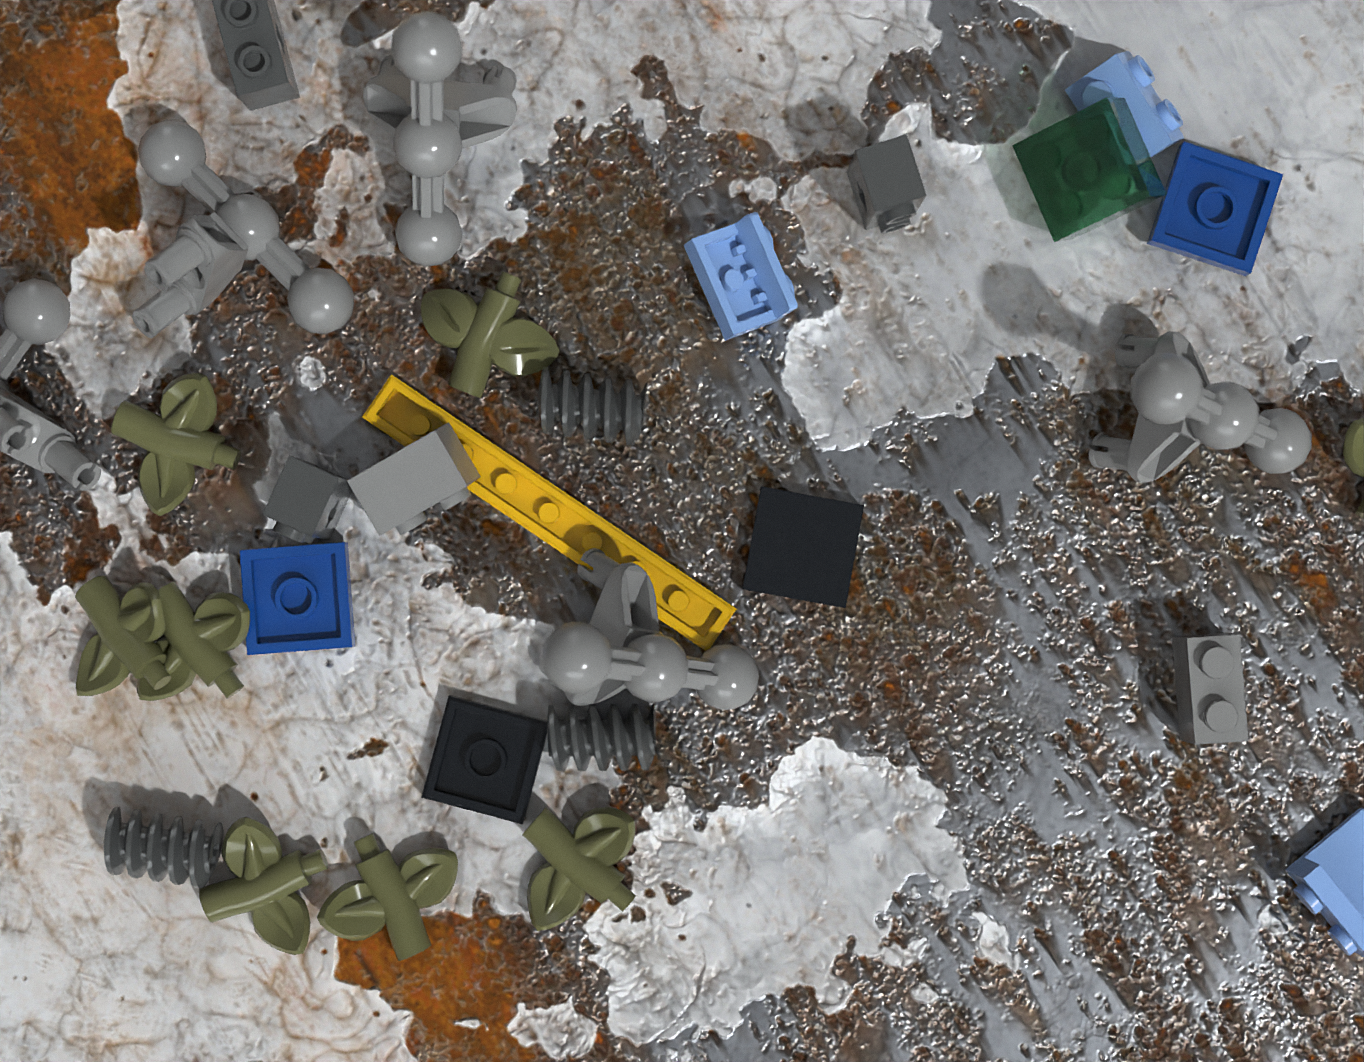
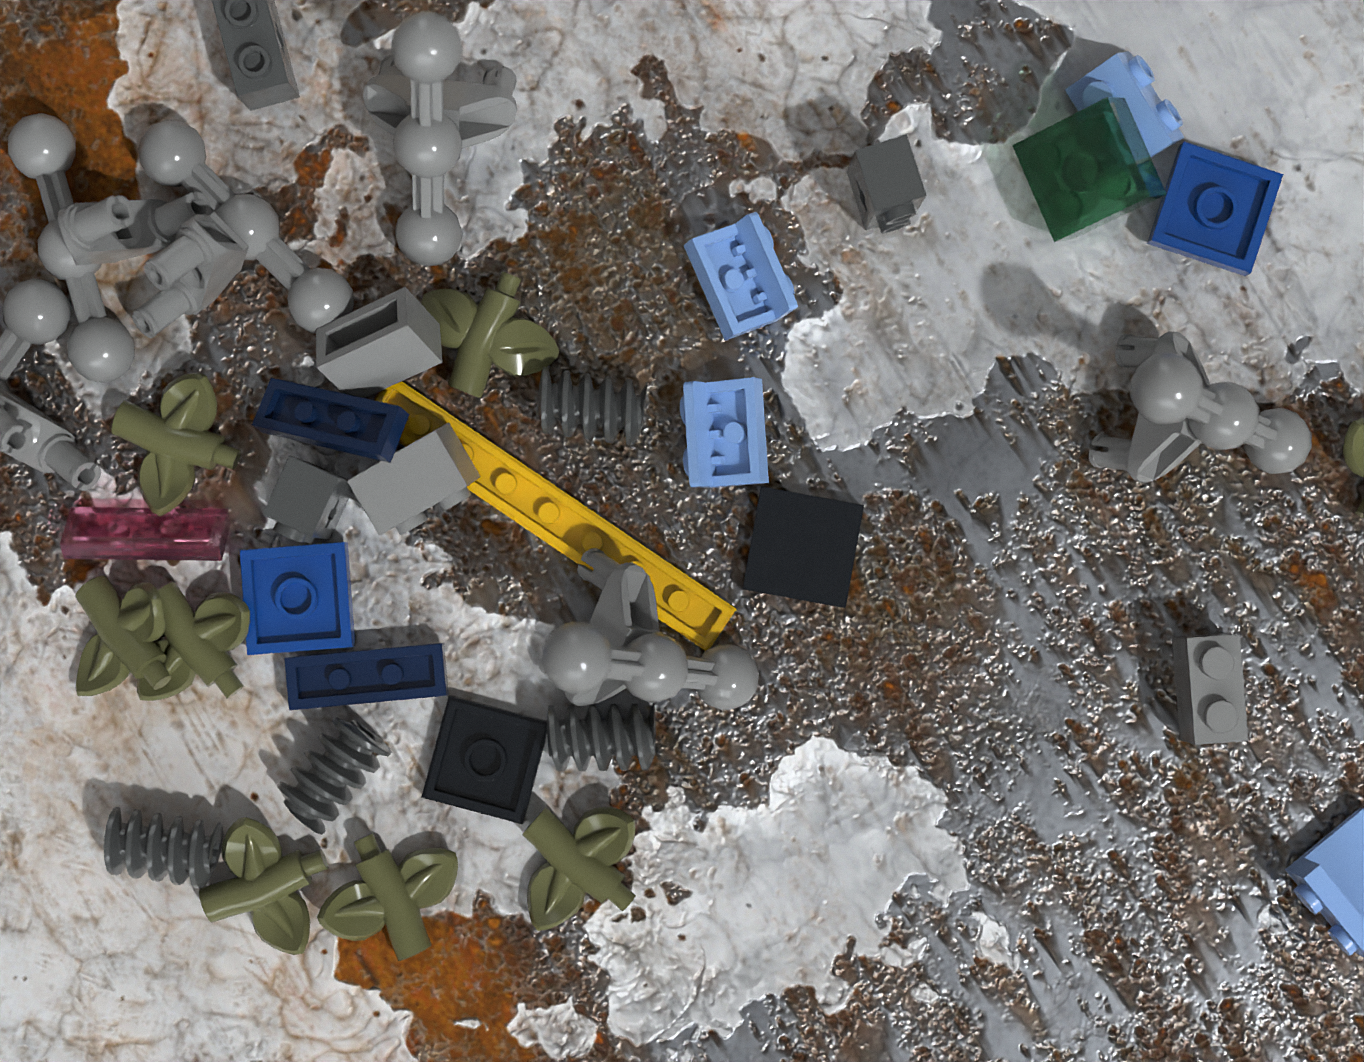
(90, 235): none -> light grey connector
(144, 535): none -> clear pink plate
(331, 419): none -> dark blue plate
(333, 773): none -> dark grey piece
(366, 676): none -> dark blue plate
(379, 345): none -> light grey piece
(724, 433): none -> light blue bracket

